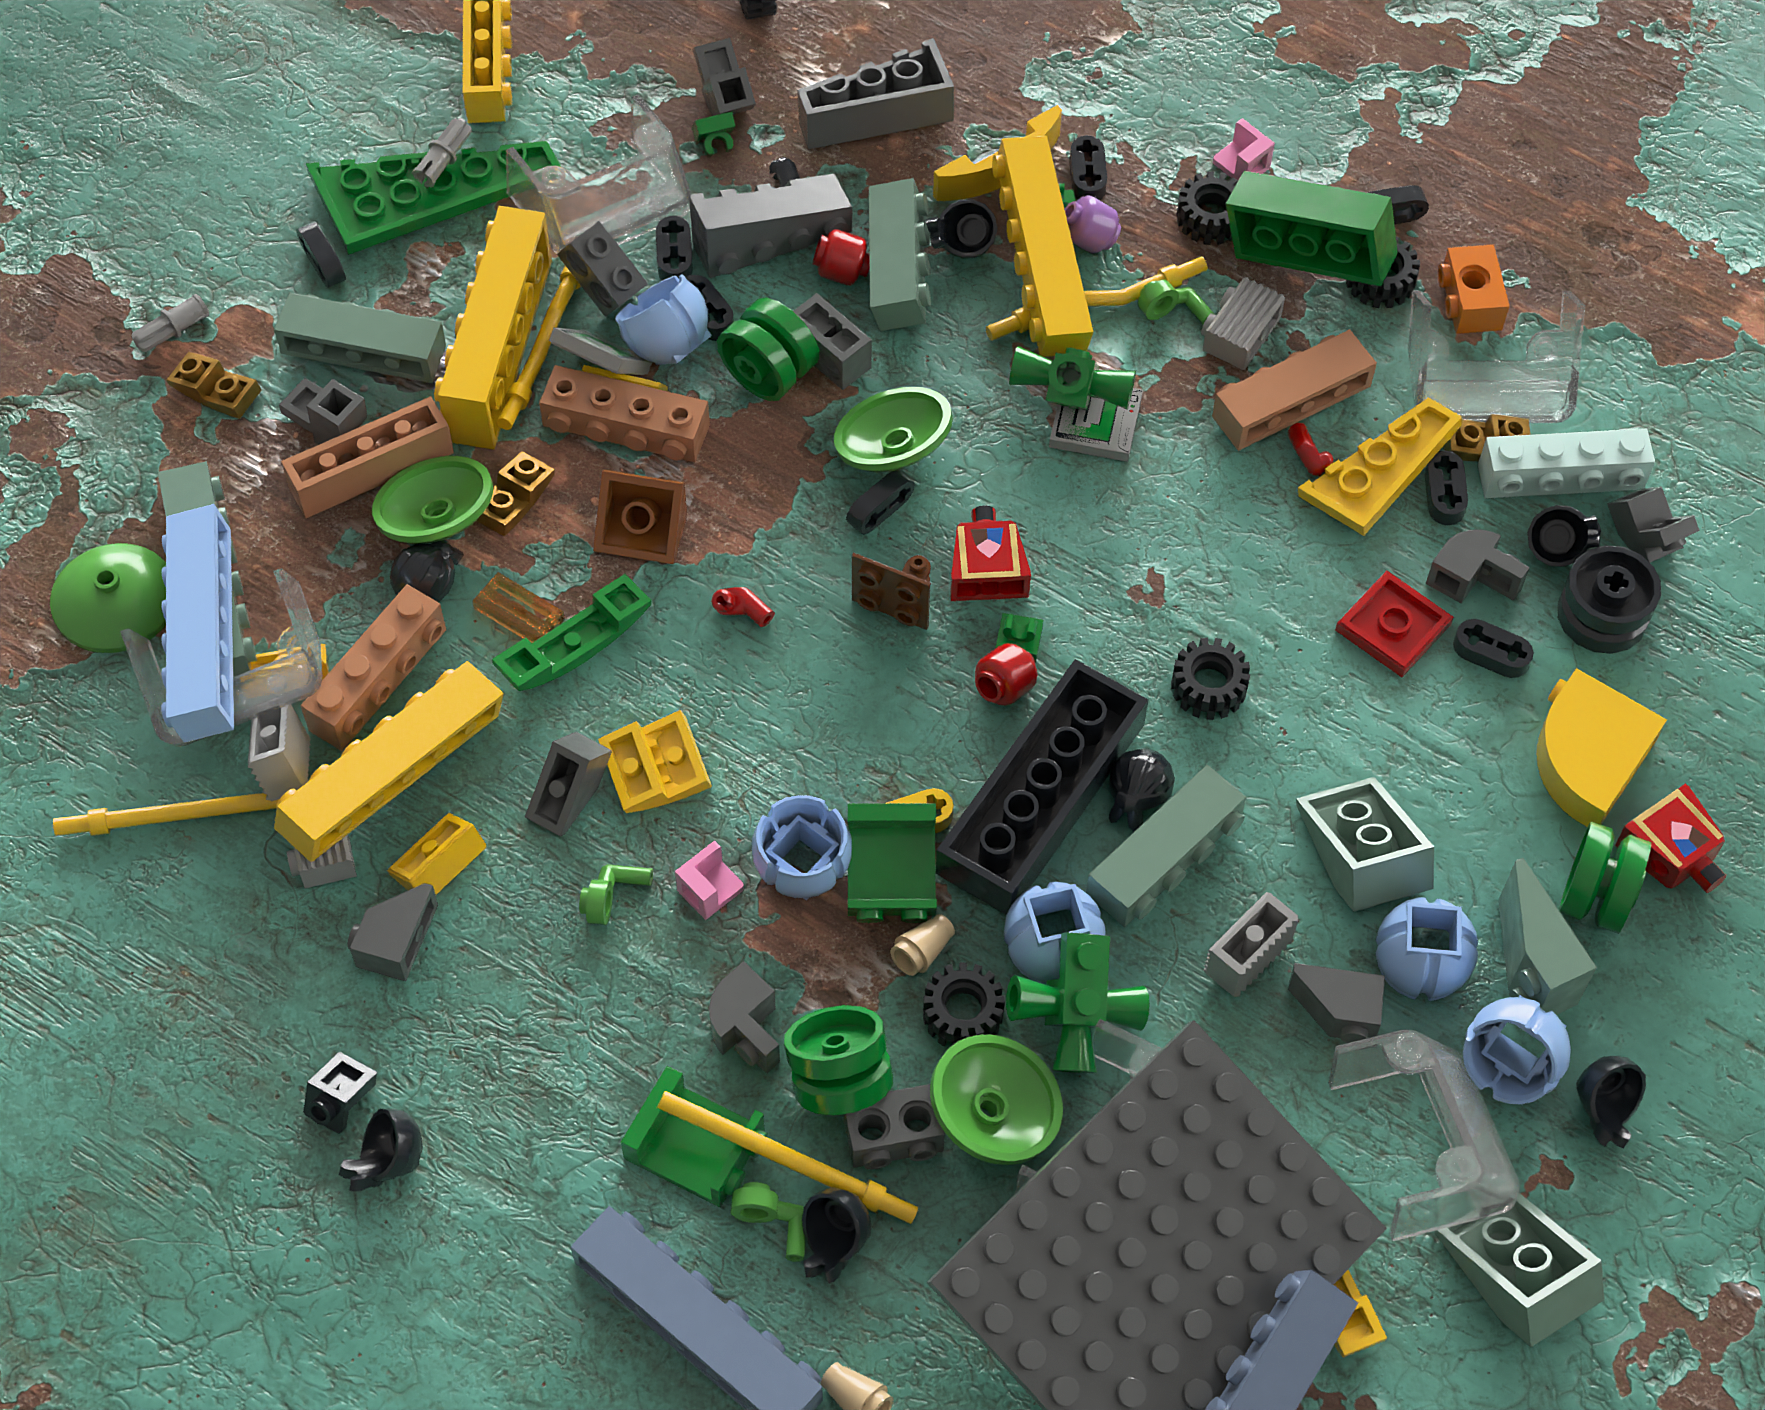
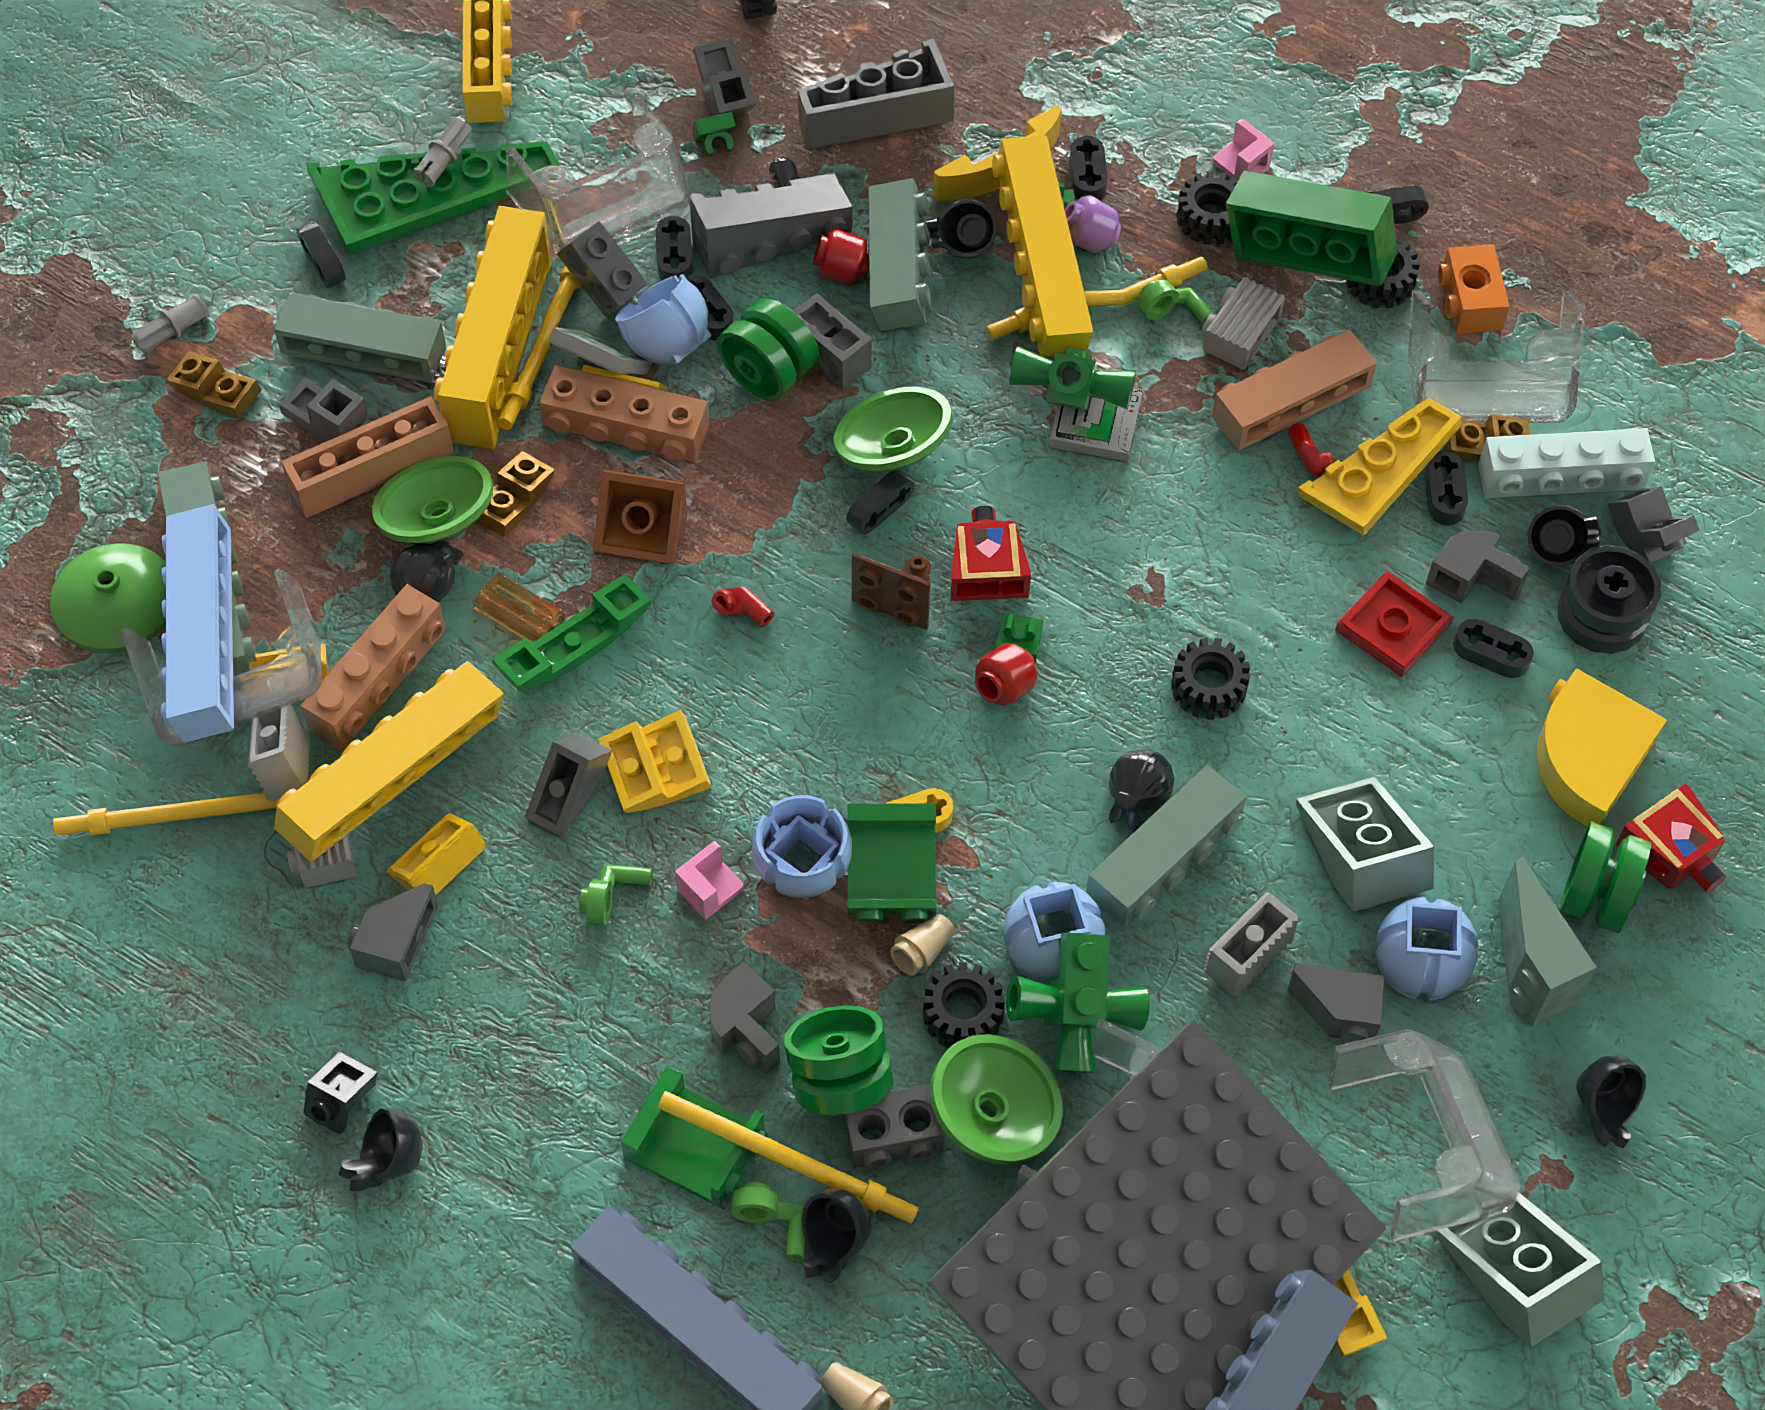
(1041, 787): black brick -> none
(1507, 1067): light blue piece -> none

